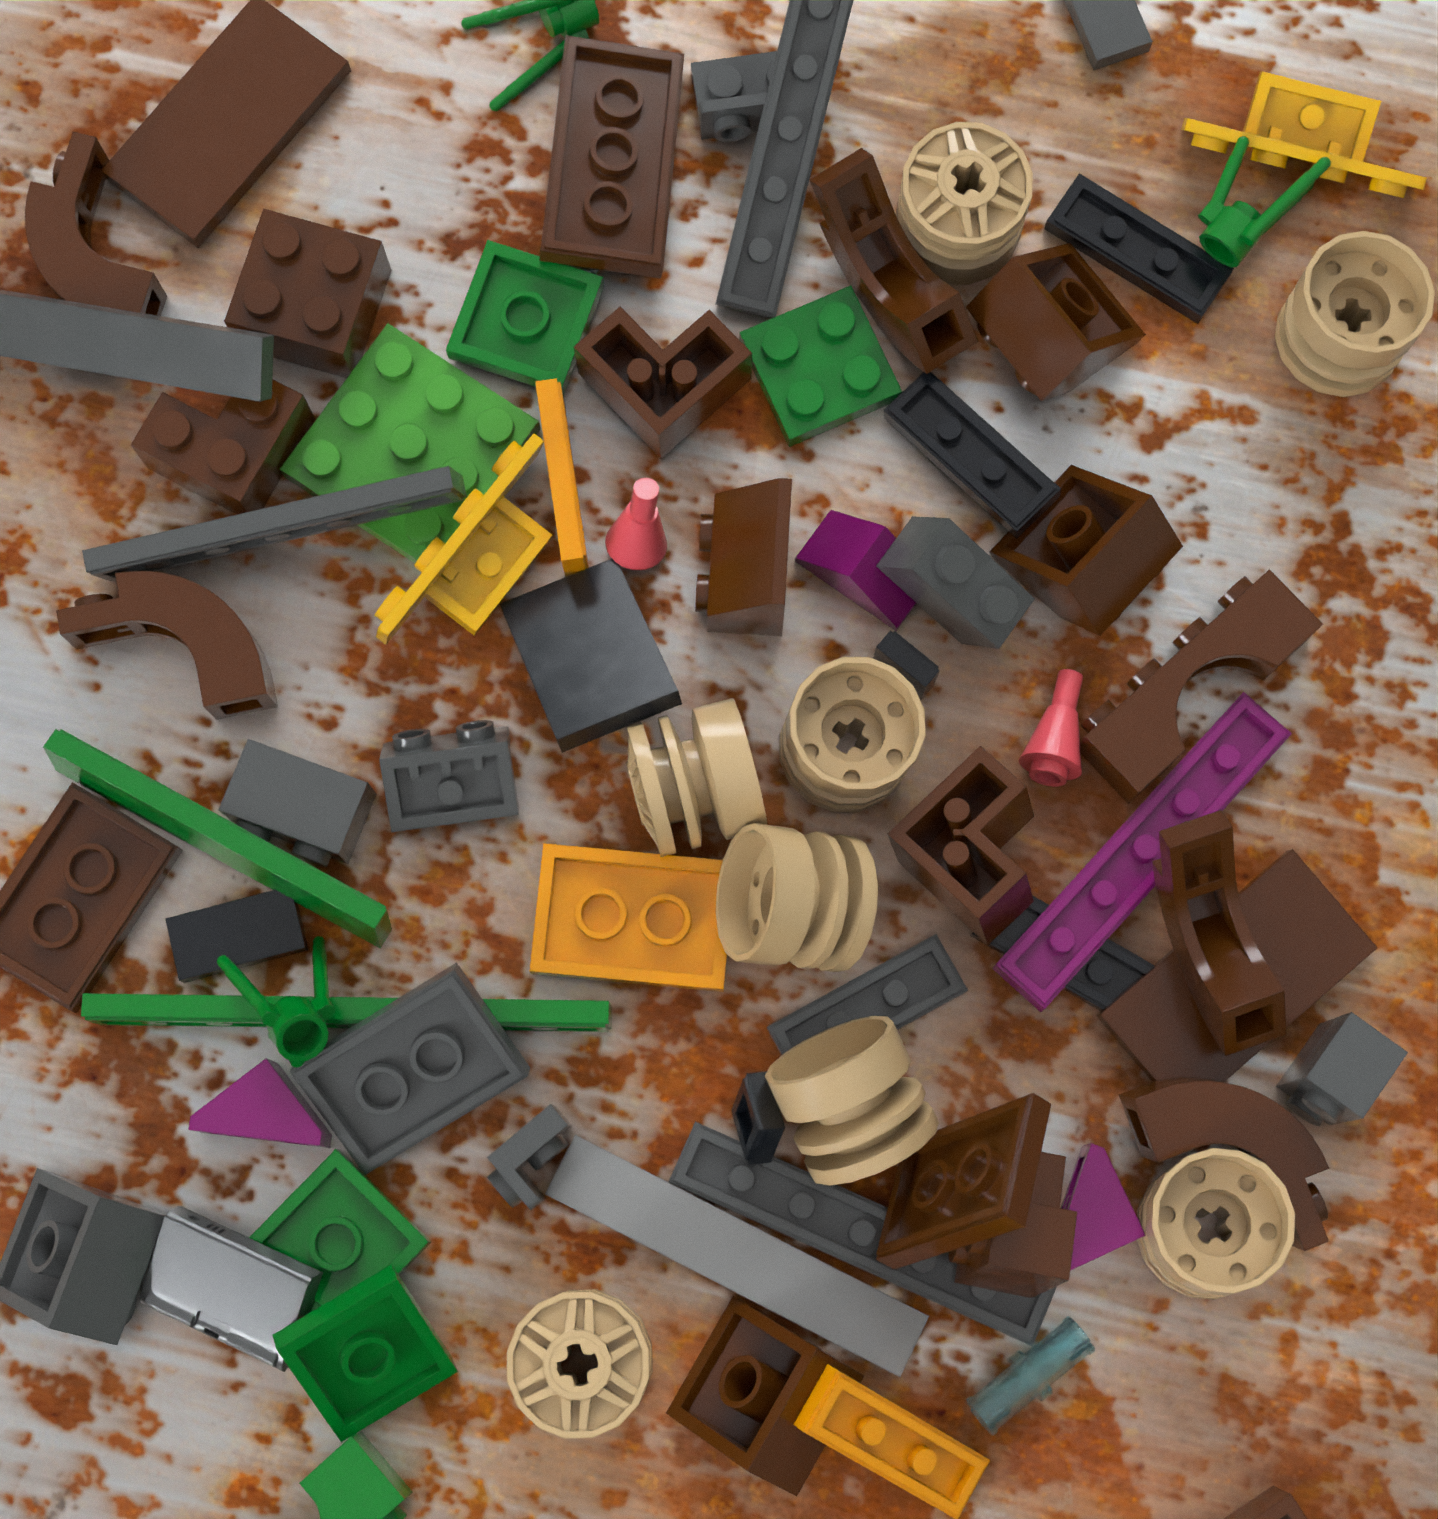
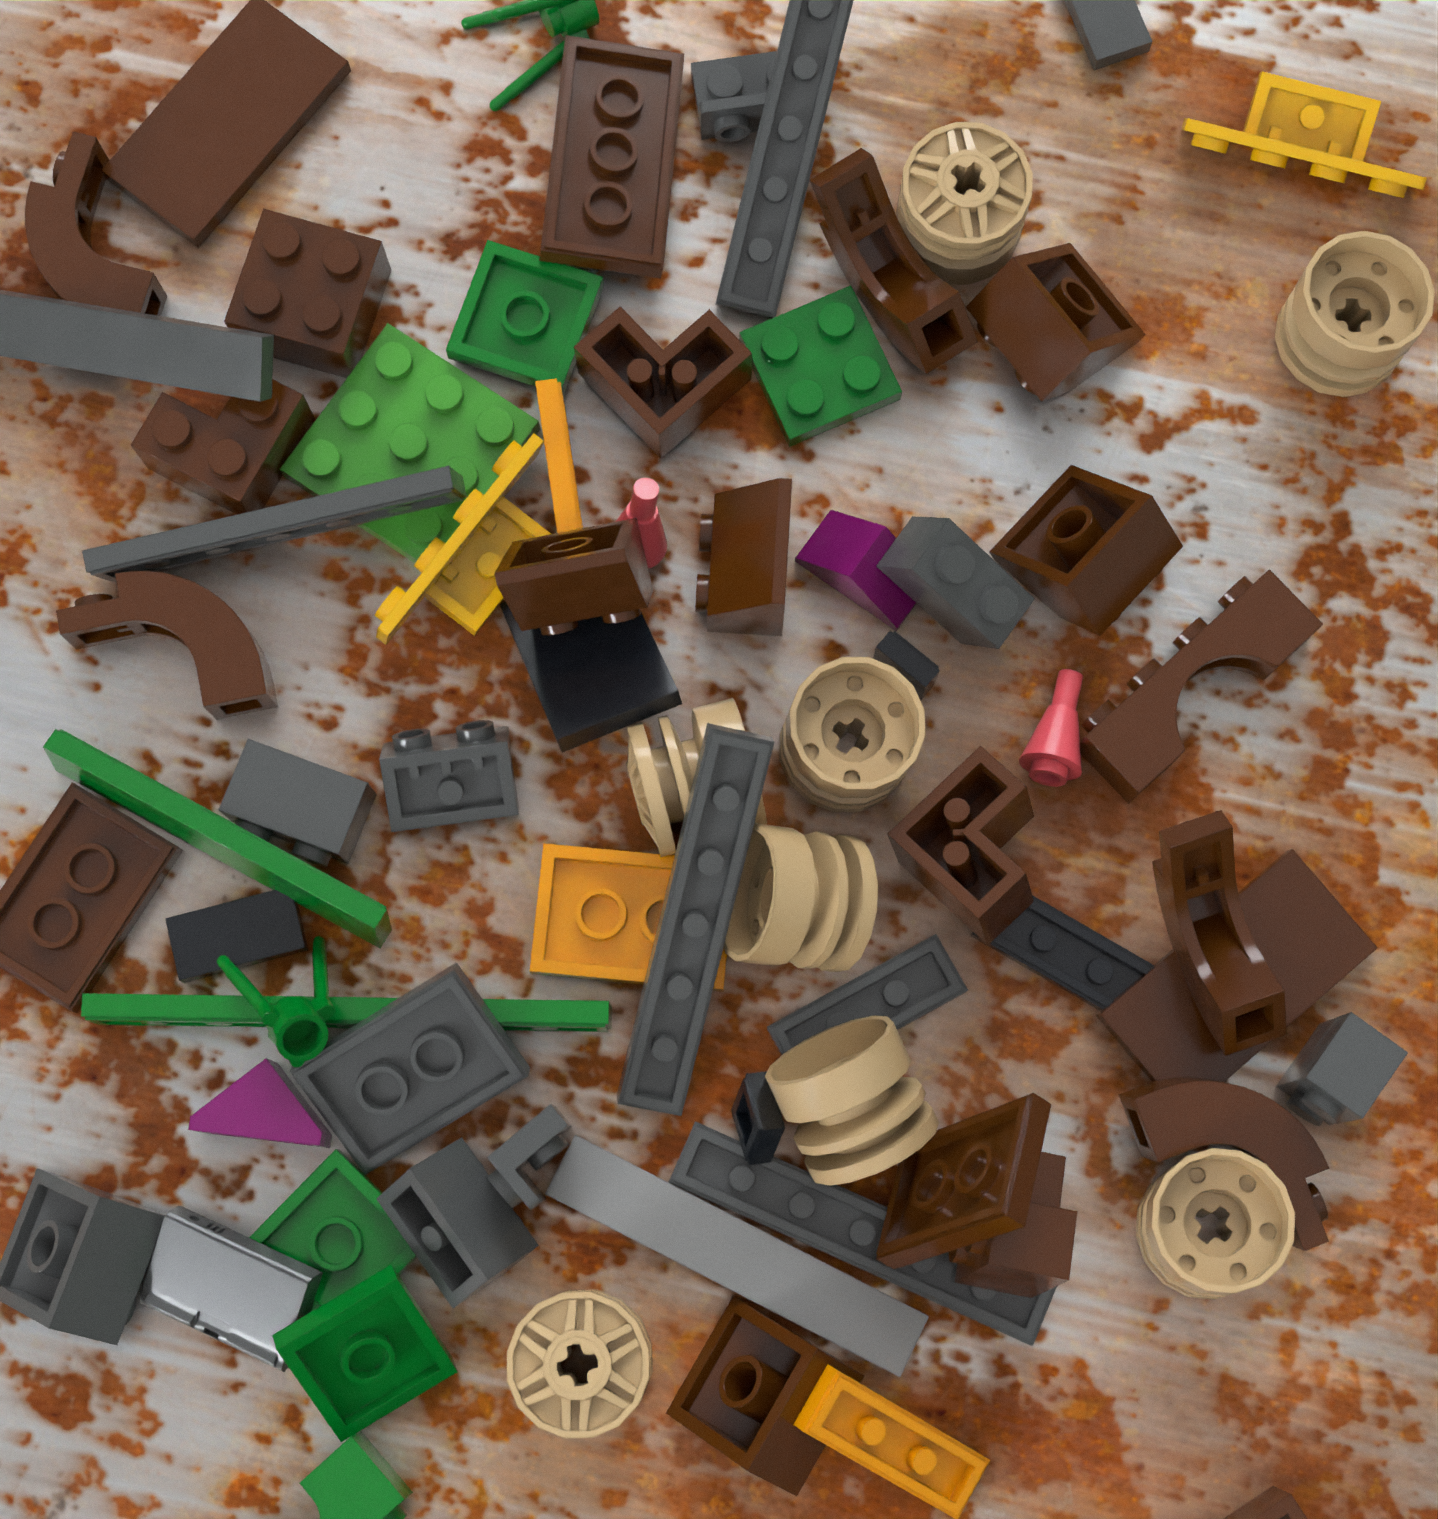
(456, 1222): none -> dark grey brick
(576, 577): none -> reddish brown slope
(694, 919): none -> dark grey tile
(972, 453): black tile -> none
(1030, 1375): clear light blue pin -> none
(1102, 1207): magenta slope -> none
(1123, 868): magenta tile -> none
(1138, 248): black tile -> none
(1237, 228): green plant -> none

